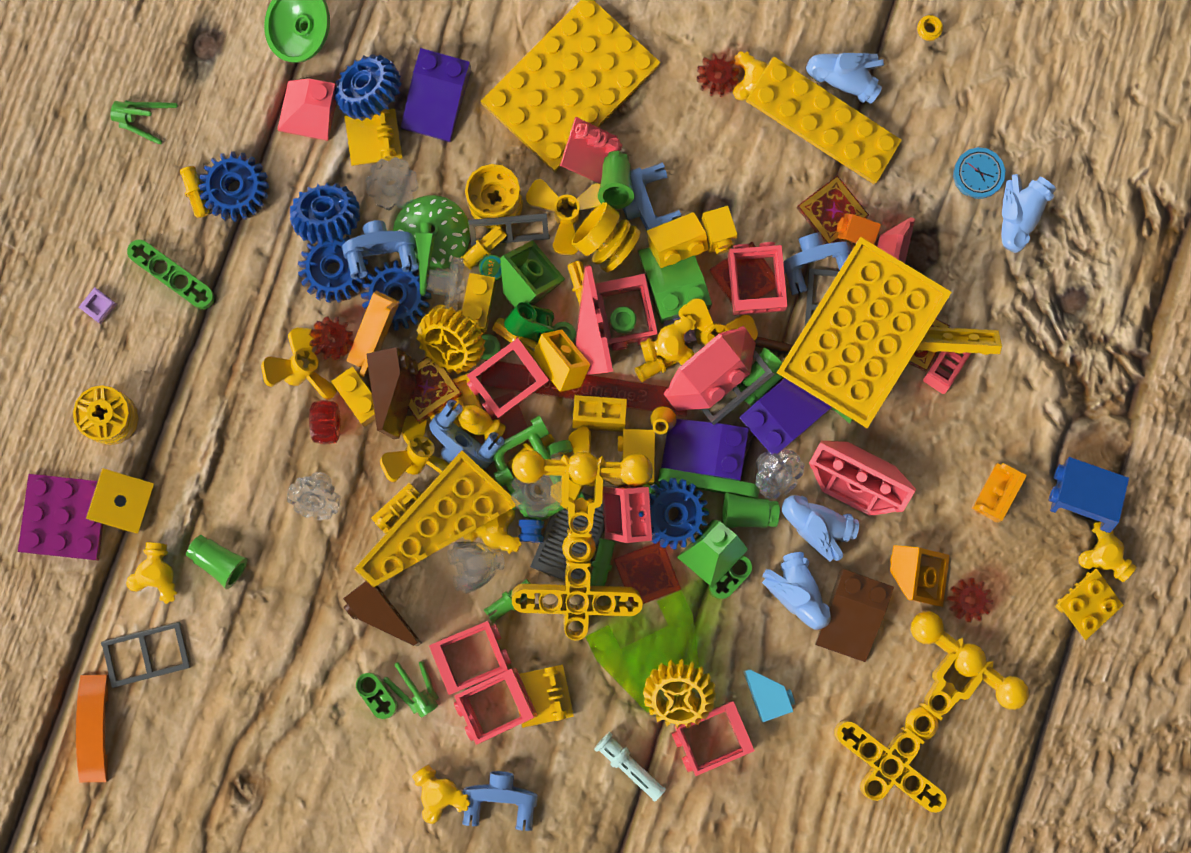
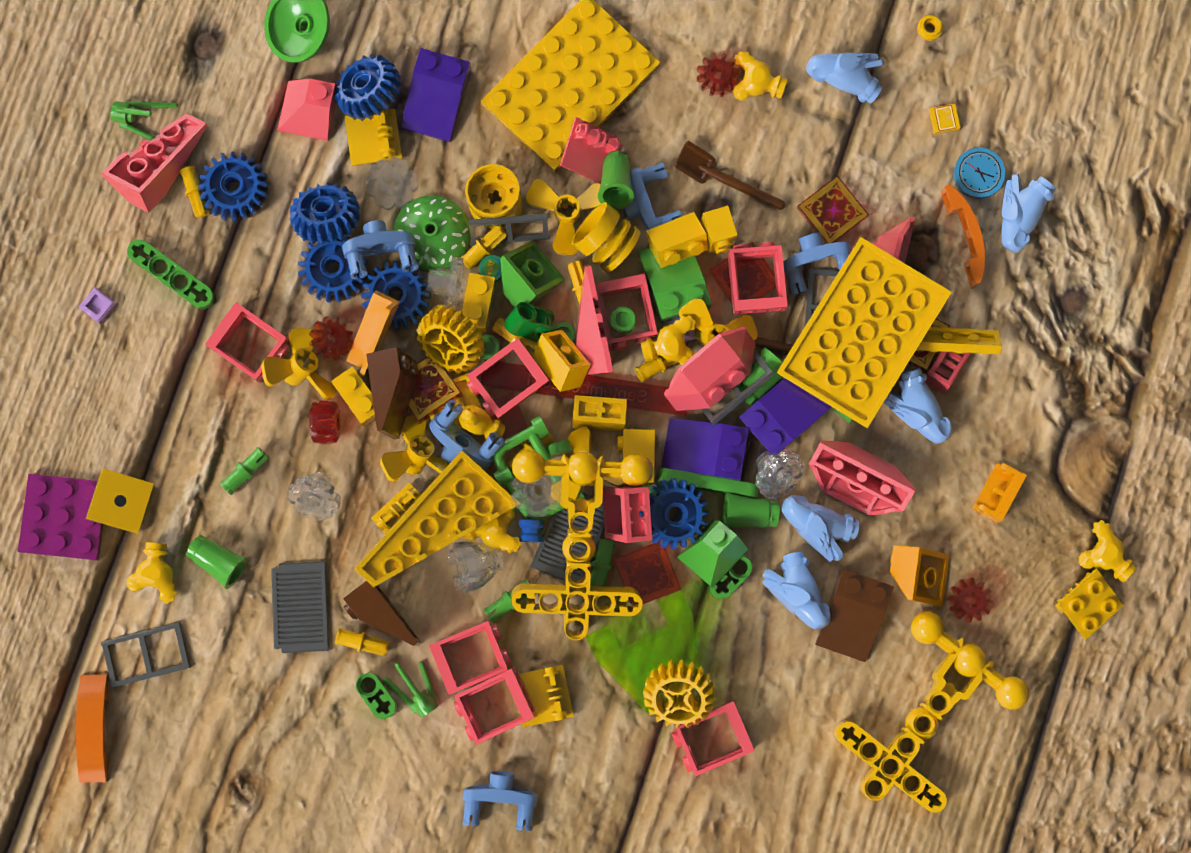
(118, 422): yellow wheel -> none
(152, 168): none -> coral wedge
(228, 327): none -> coral window
(244, 470): none -> bright green pin
(300, 607): none -> dark grey window
(361, 642): none -> yellow axle
(425, 243): bright green piece -> none
(438, 794): yellow animal -> none
(620, 758): light aqua pin -> none
(665, 415): yellow cone -> none
(699, 164): none -> reddish brown piece
(769, 696): medium azure slope -> none
(823, 120): yellow plate -> none
(853, 227): orange brick -> none
(919, 407): none -> light blue animal
(944, 119): none -> yellow tile
(956, 204): none -> orange slope
(1089, 492): blue panel -> none

